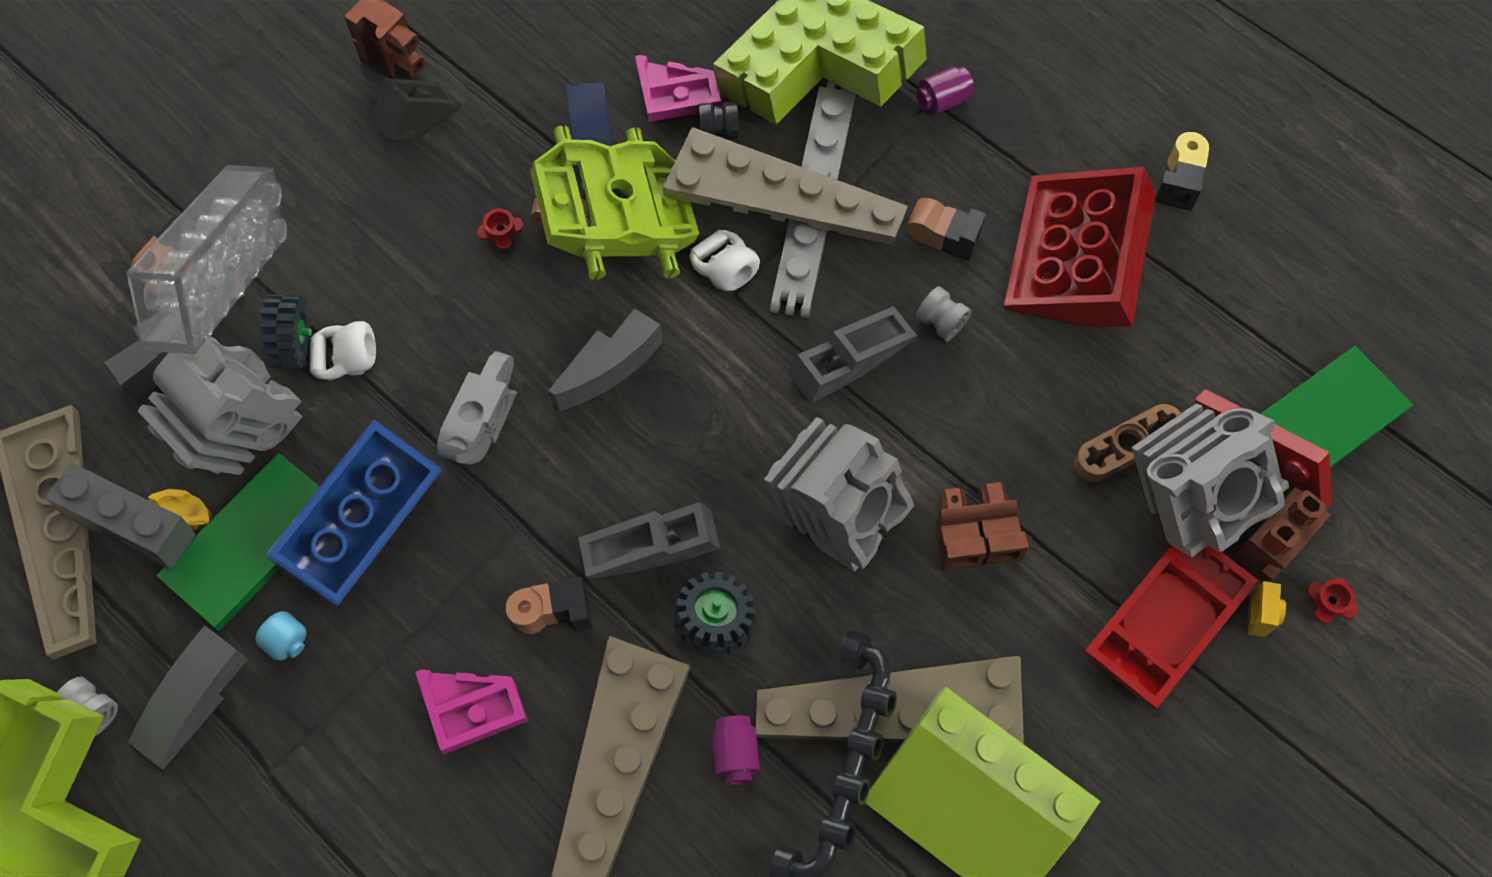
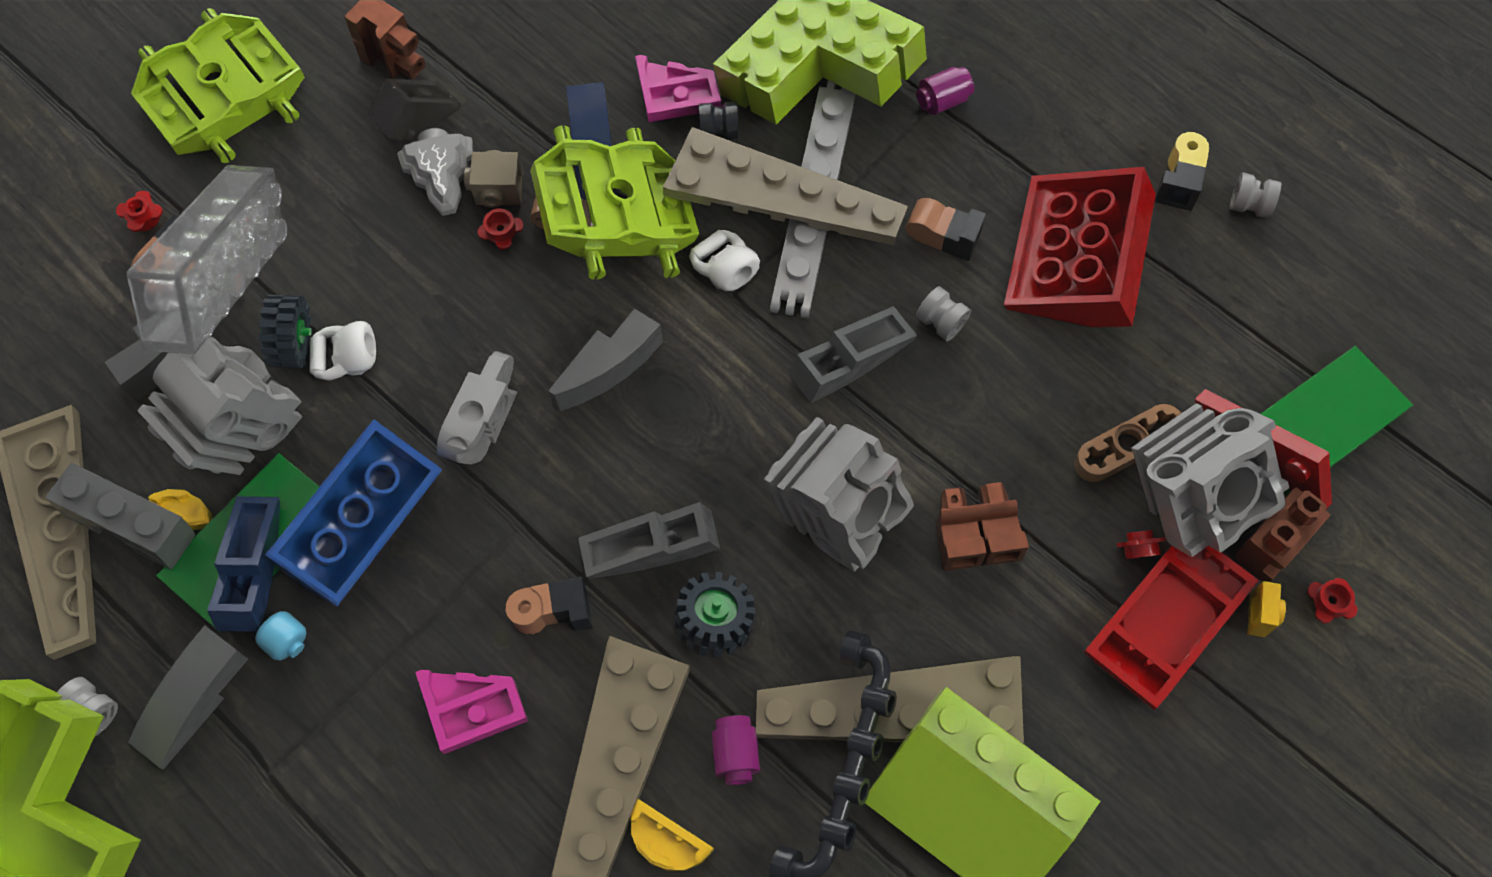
(145, 218): none -> red plate
(231, 99): none -> lime piece
(242, 567): none -> dark blue slope
(438, 166): none -> light grey rock
(495, 178): none -> dark tan brick
(664, 841): none -> yellow tile
(1141, 544): none -> red plate
(1255, 195): none -> light grey wheel

